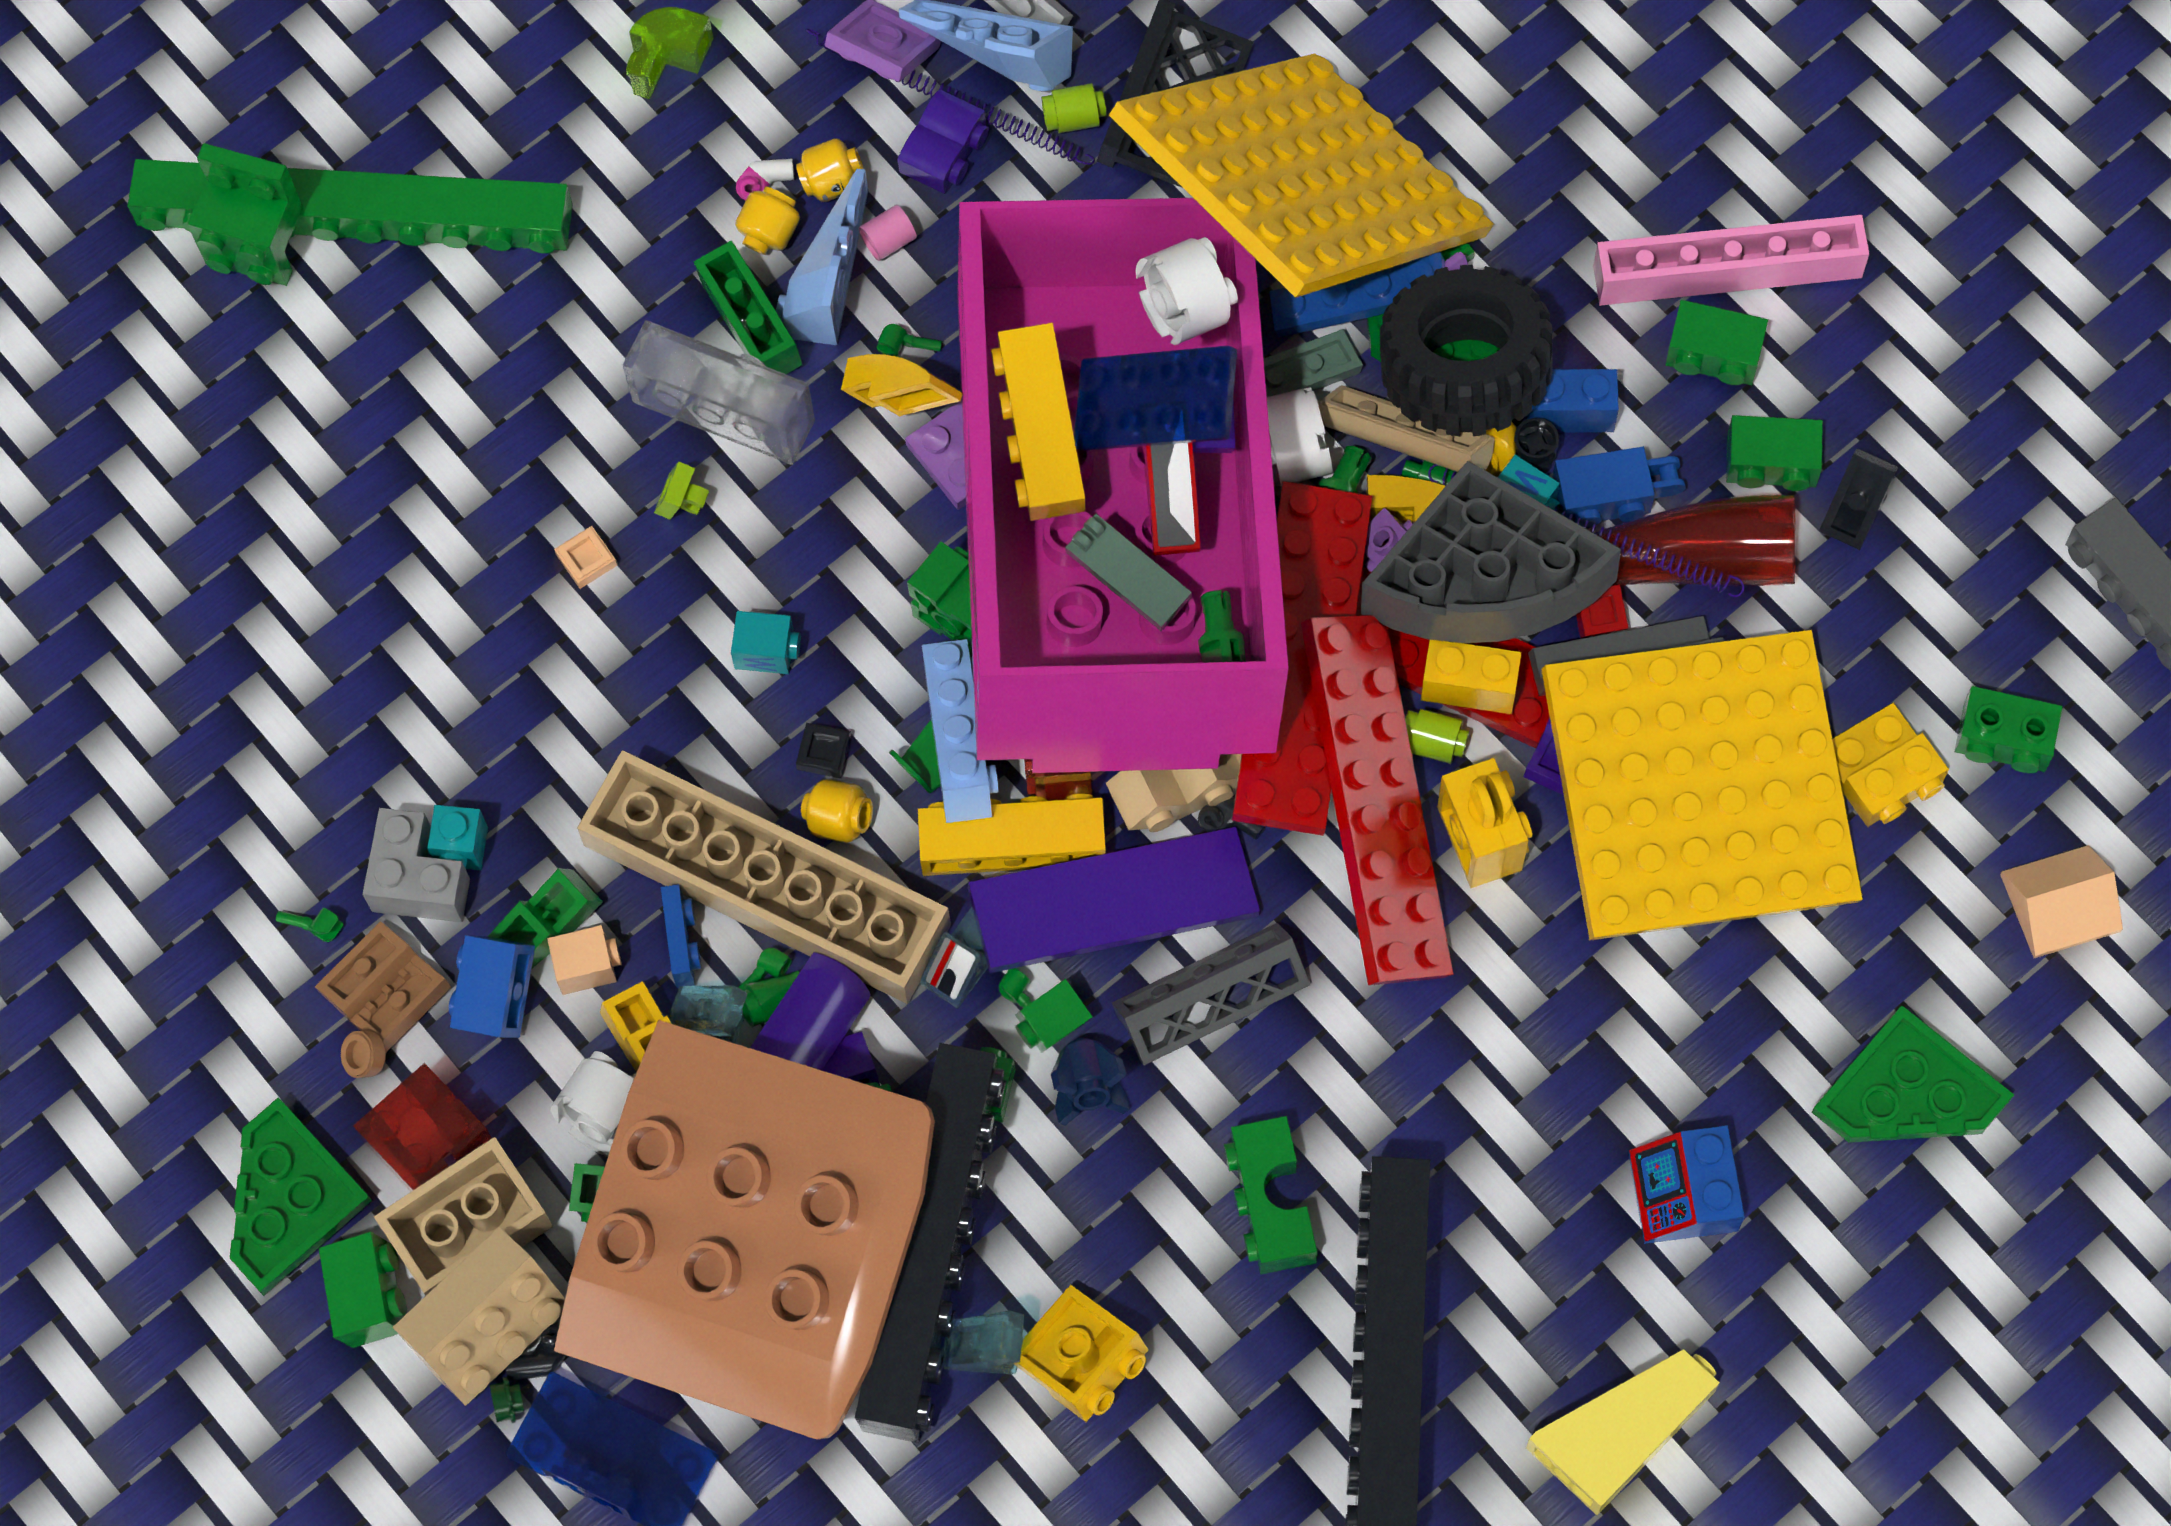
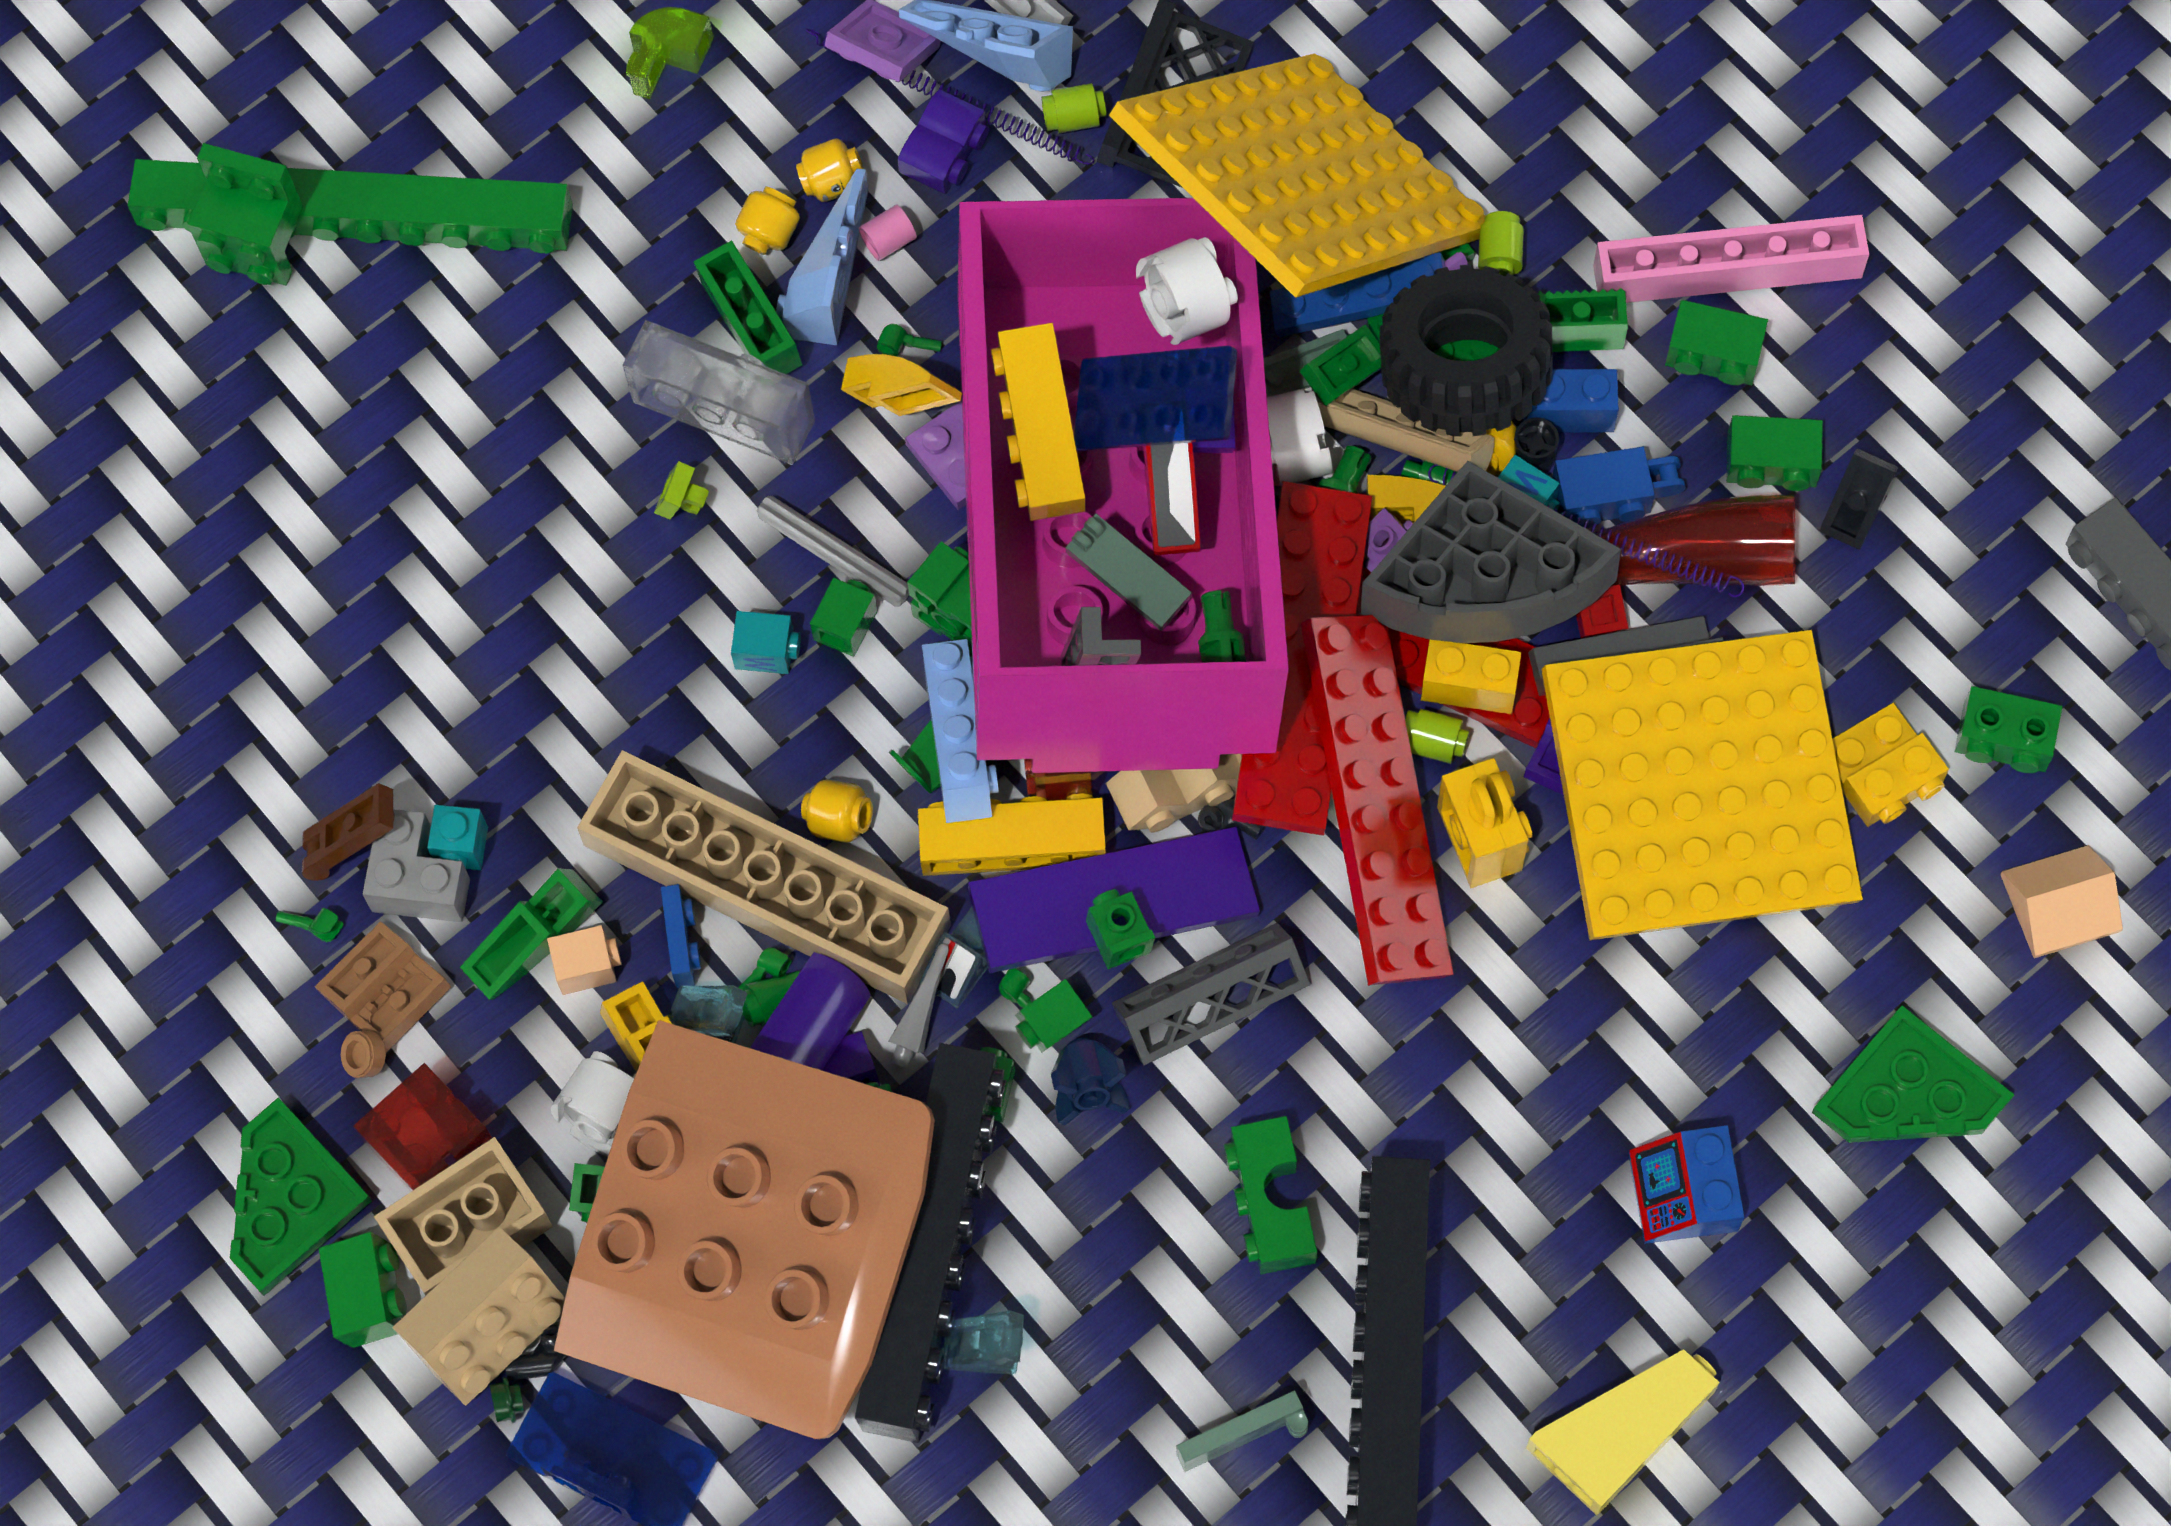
(347, 831): none -> reddish brown plate
(491, 986): blue brick -> none
(585, 557): light nougat tile -> none
(763, 174): arm -> none
(823, 750): black tile -> none
(833, 550): none -> light grey axle
(844, 616): none -> green brick
(913, 1028): none -> light grey piece
(1081, 1354): yellow plate -> none
(1087, 647): none -> dark grey fence
(1116, 942): none -> green brick
(1243, 1429): none -> sand green hinge
(1343, 365): none -> green plate
(1501, 243): none -> lime brick
(1587, 319): none -> green brick

